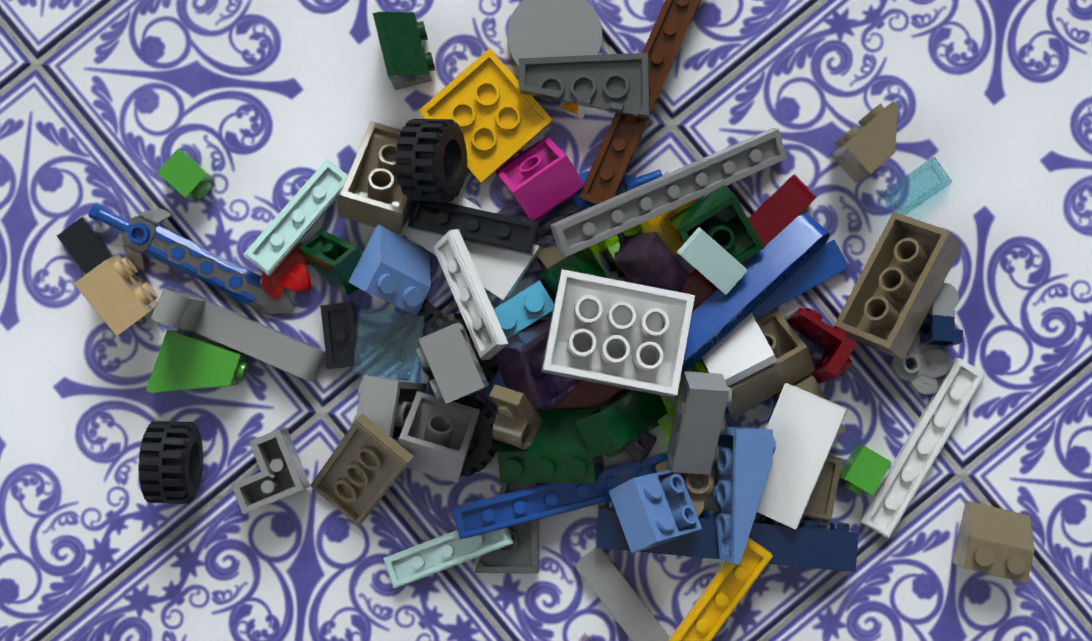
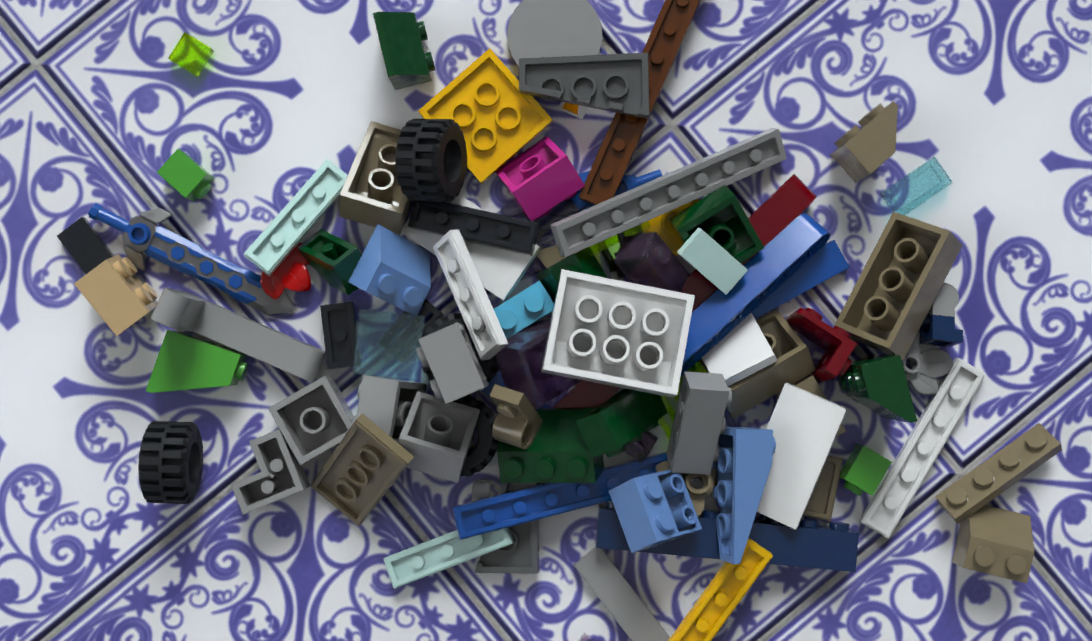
(191, 54): none -> clear neon green tile
(313, 419): none -> light grey brick
(480, 489): none -> light grey hand
(880, 386): none -> dark green slope
(998, 473): none -> dark tan plate

